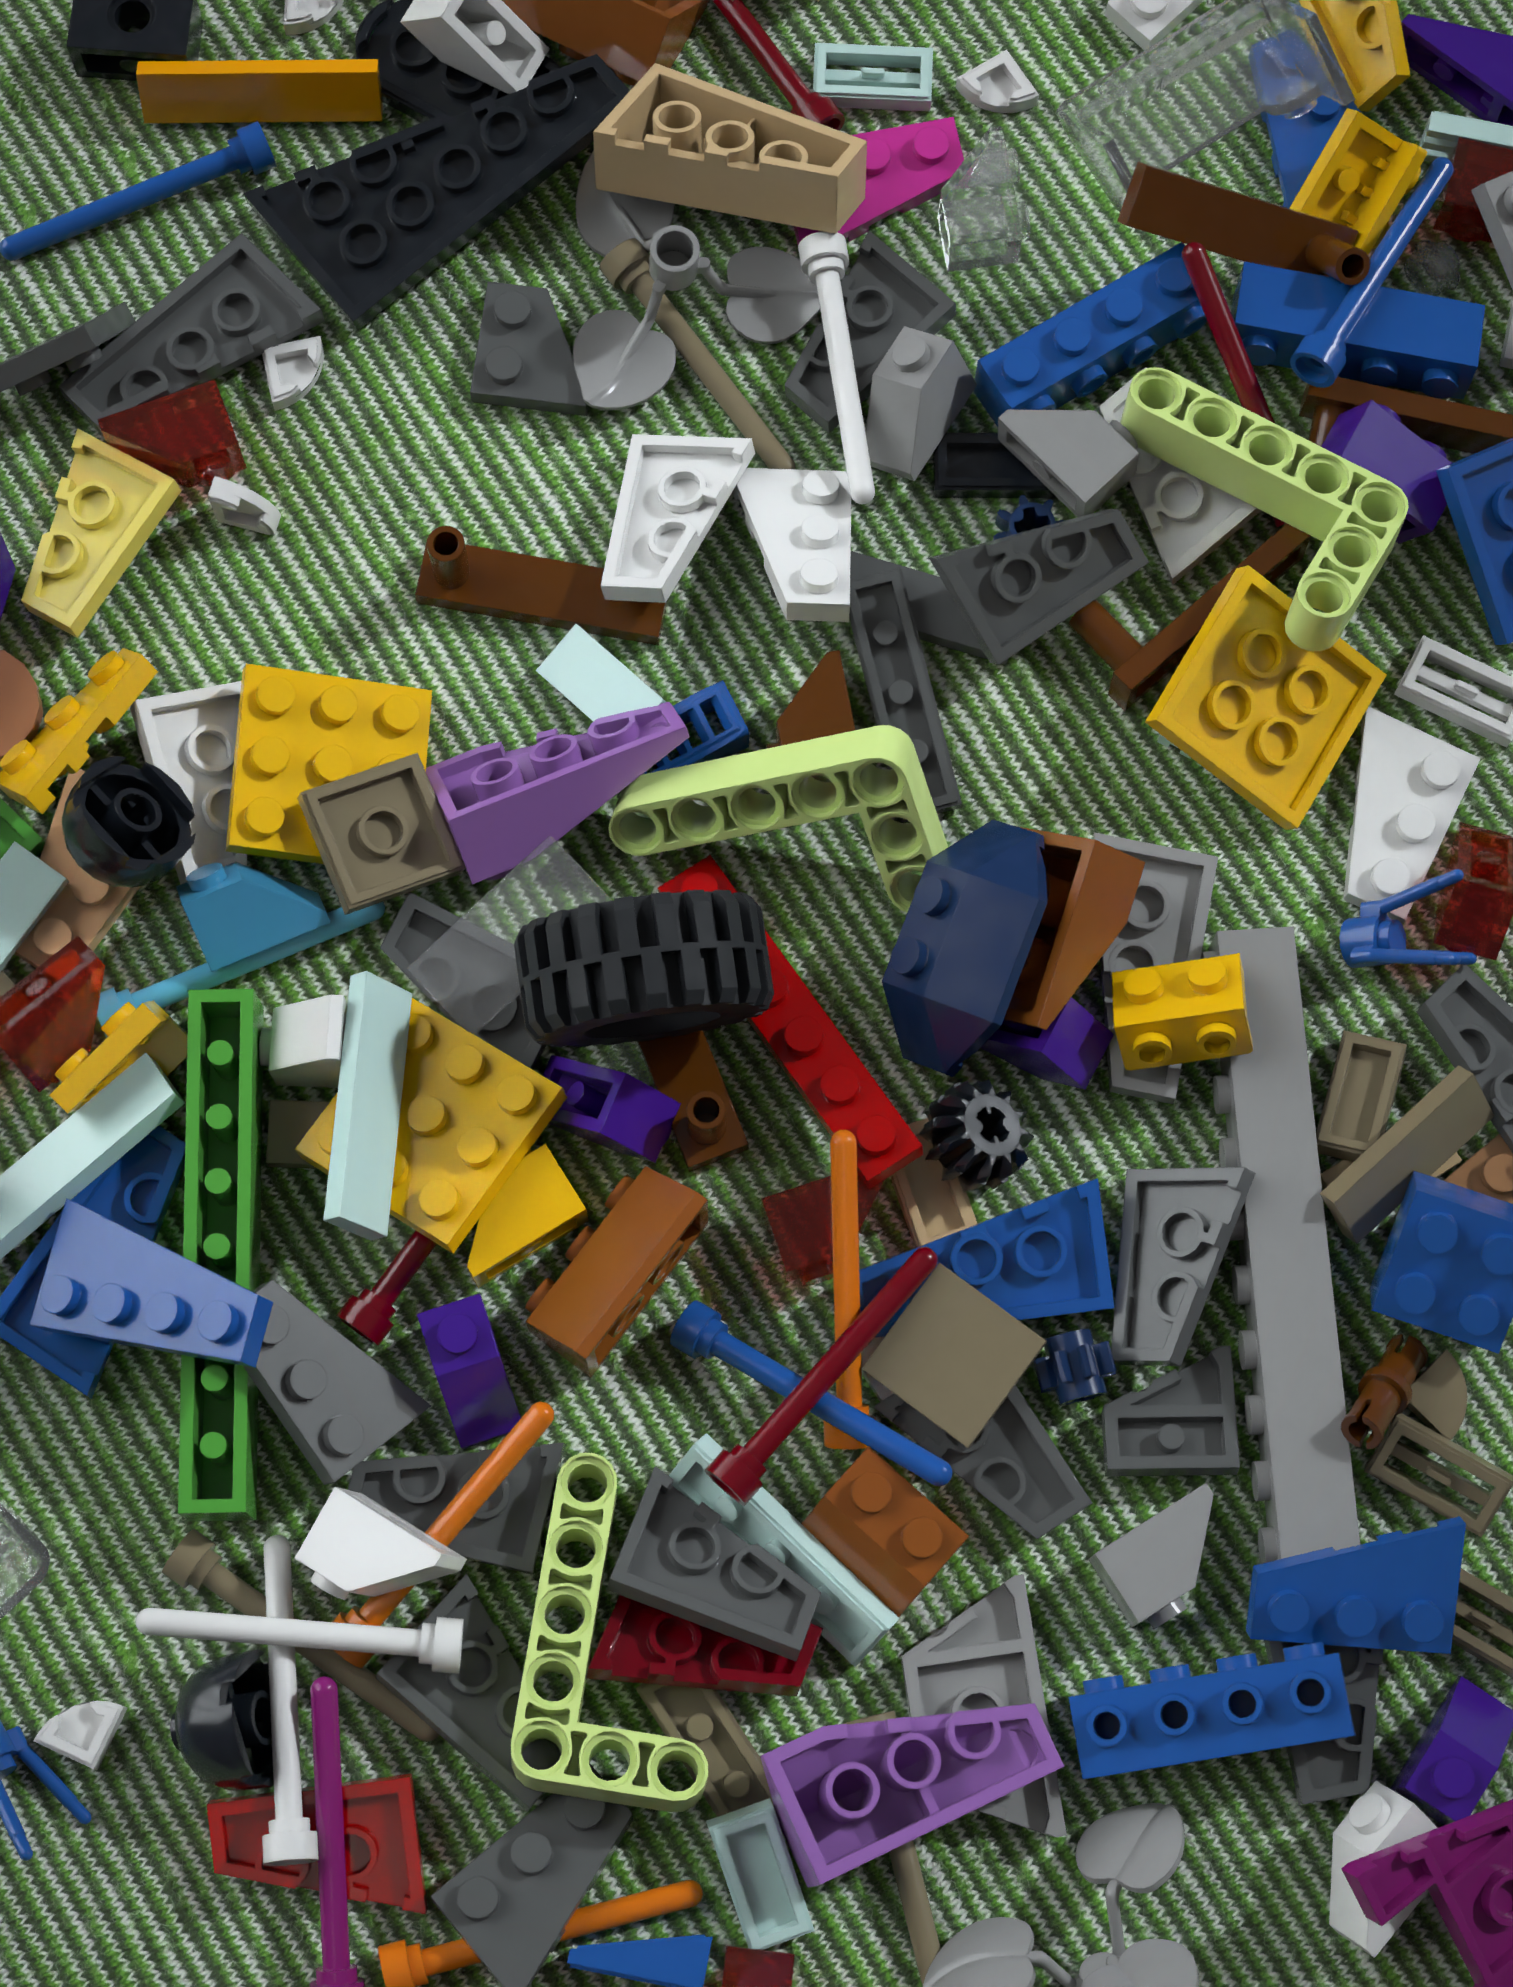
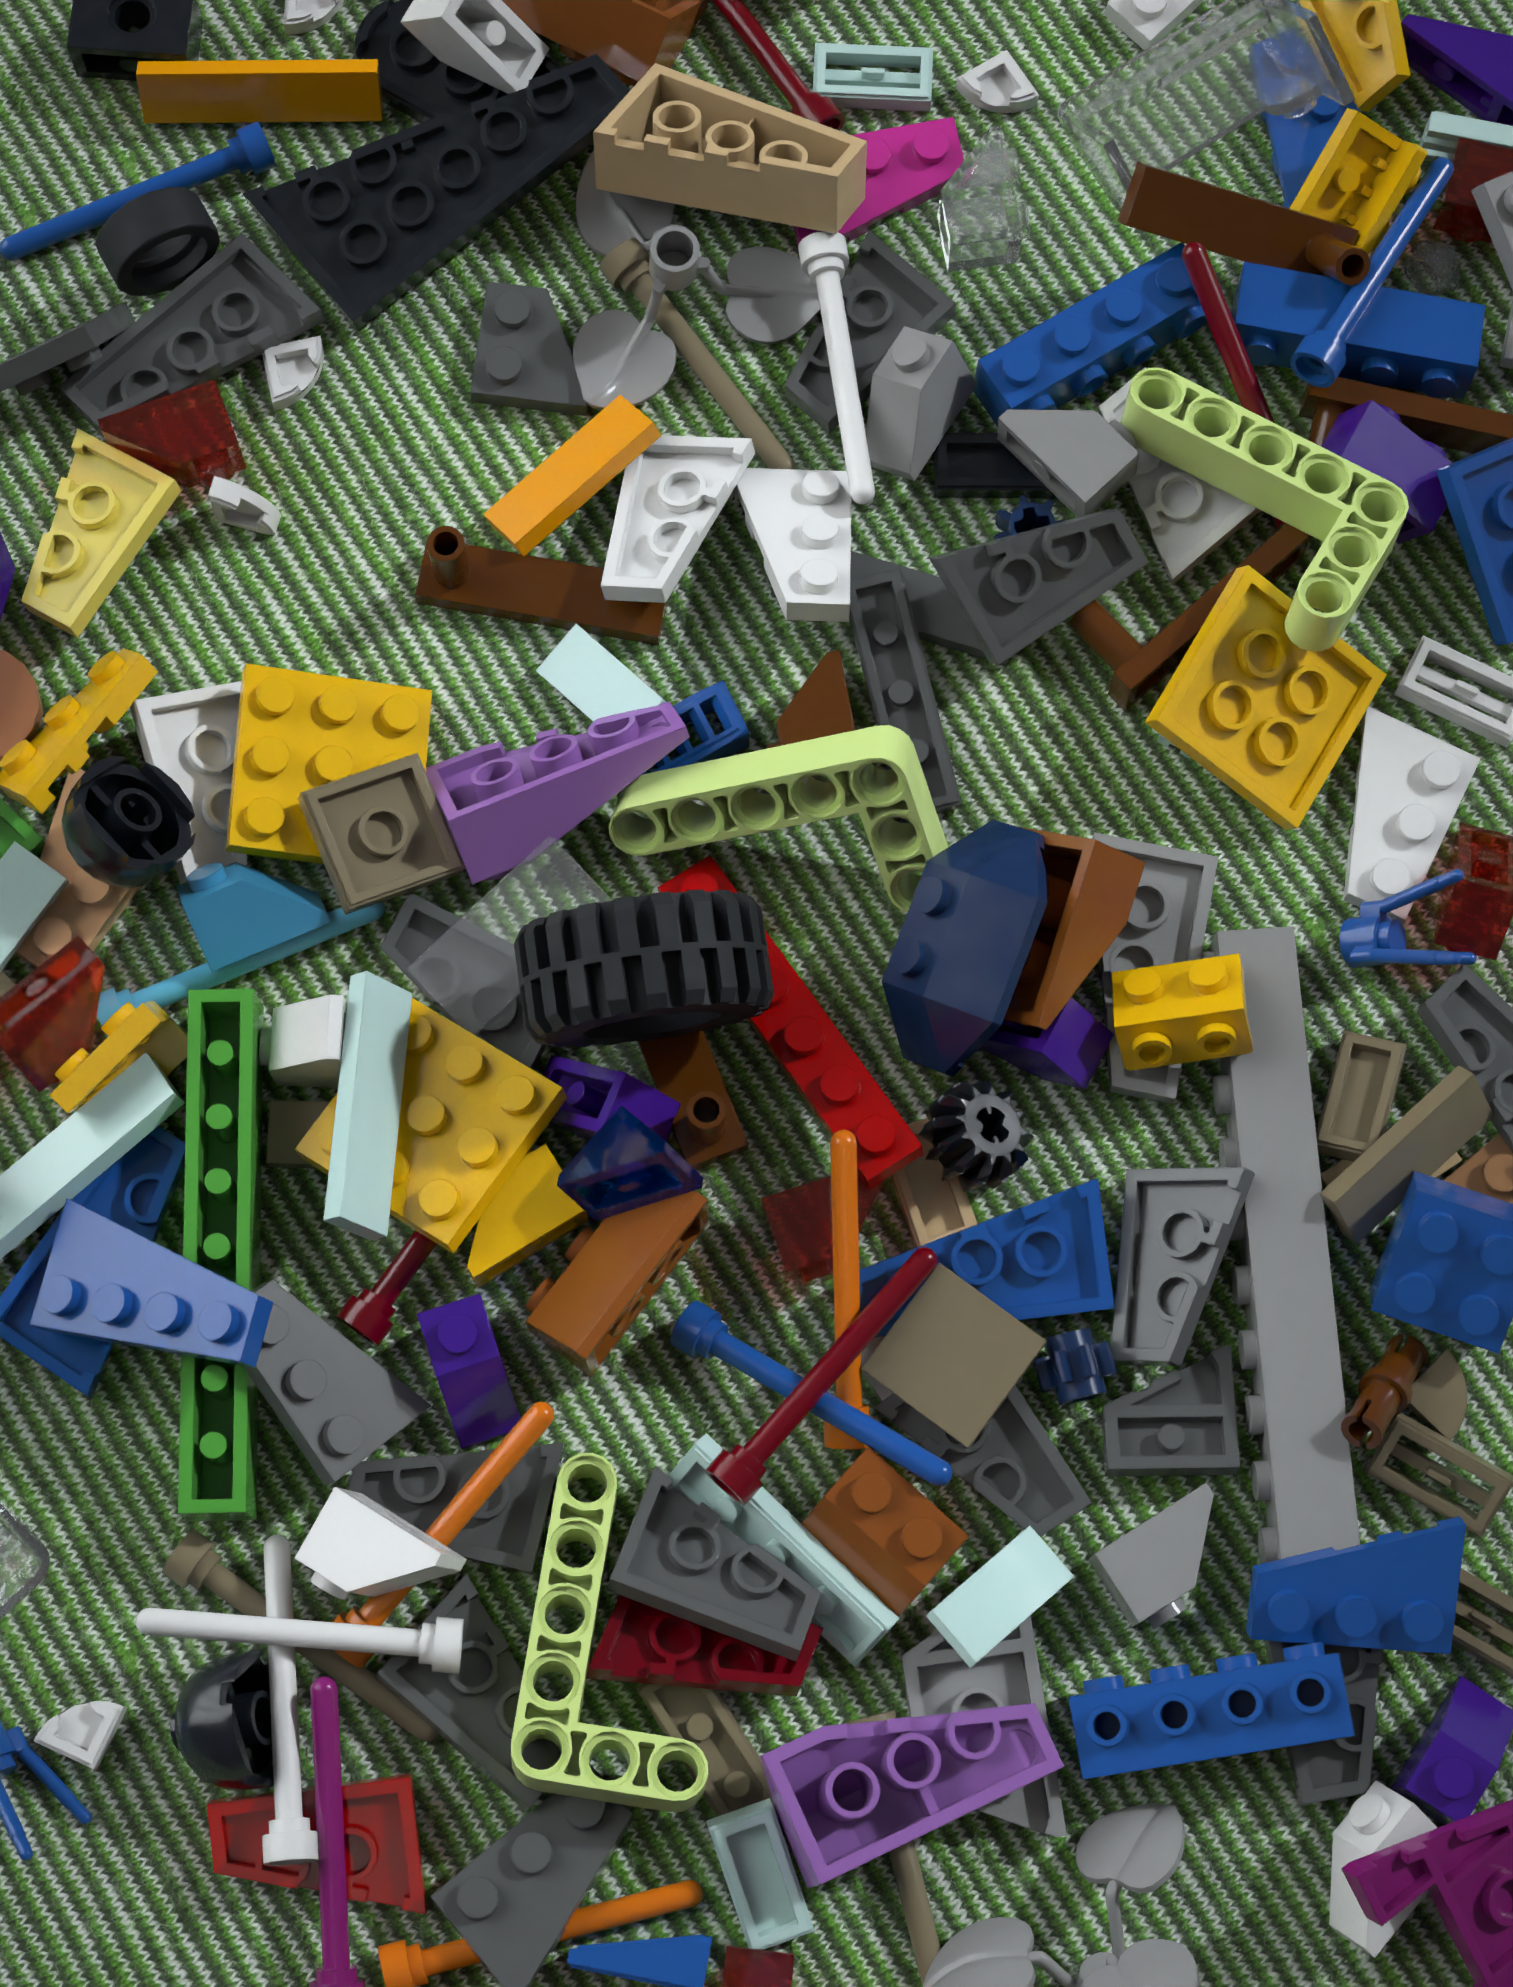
(157, 241): none -> black tyre
(572, 475): none -> light orange tile
(626, 1169): none -> clear blue slope
(999, 1596): none -> light aqua slope

